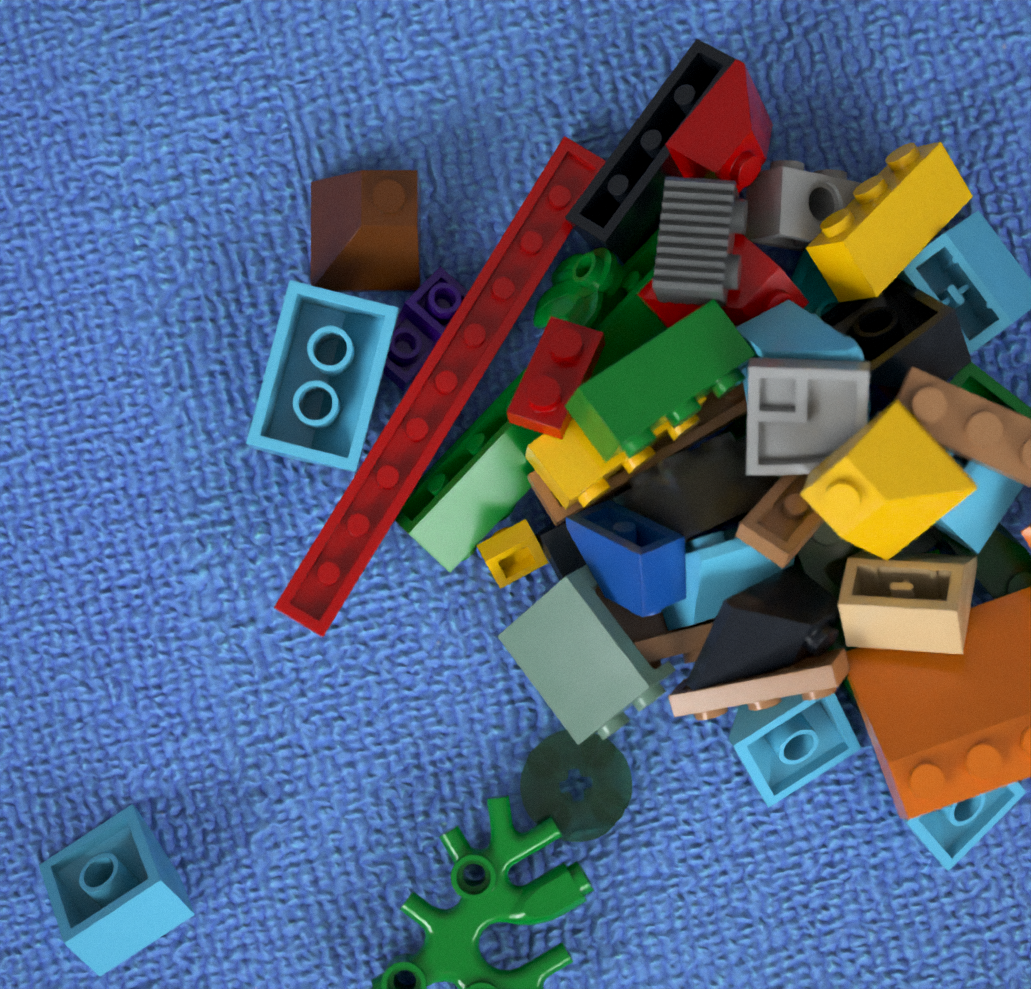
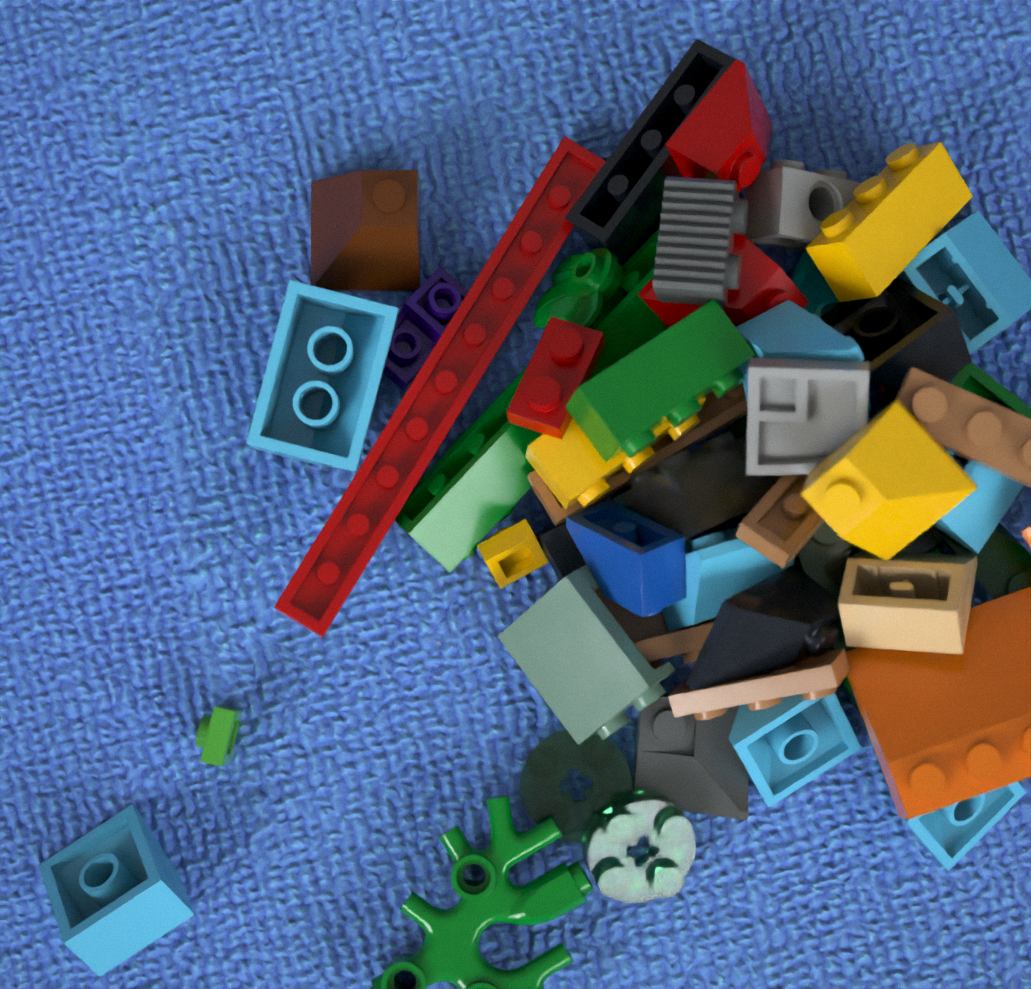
(218, 734): none -> bright green plate
(654, 873): none -> plate
(690, 761): none -> dark grey plate

